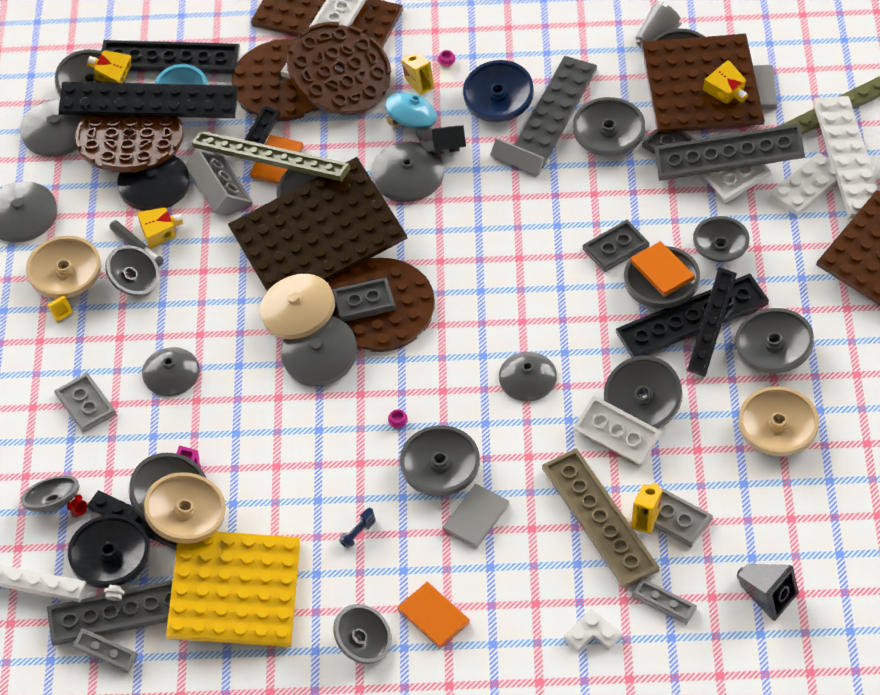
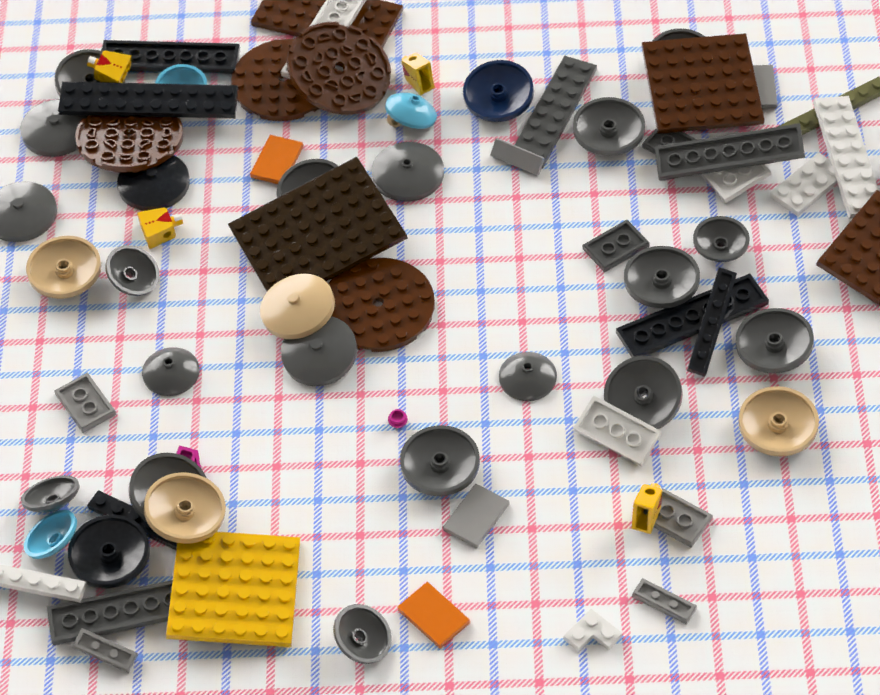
(50, 534): none -> medium azure dish
(60, 308): yellow plate -> none
(77, 506): red plate -> none
(114, 593): white plate -> none
(130, 238): dark grey piece -> none
(218, 182): light grey slope -> none
(263, 125): black plate -> none
(271, 155): olive plate -> none
(364, 299): dark grey tile -> none
(367, 520): dark blue hinge -> none
(442, 139): black slope -> none
(446, 58): dark pink plate -> none
(600, 518): dark tan plate -> none
(658, 21): light grey cone -> none
(662, 268): orange tile -> none
(726, 84): yellow torso -> none
(769, 586): black slope -> none

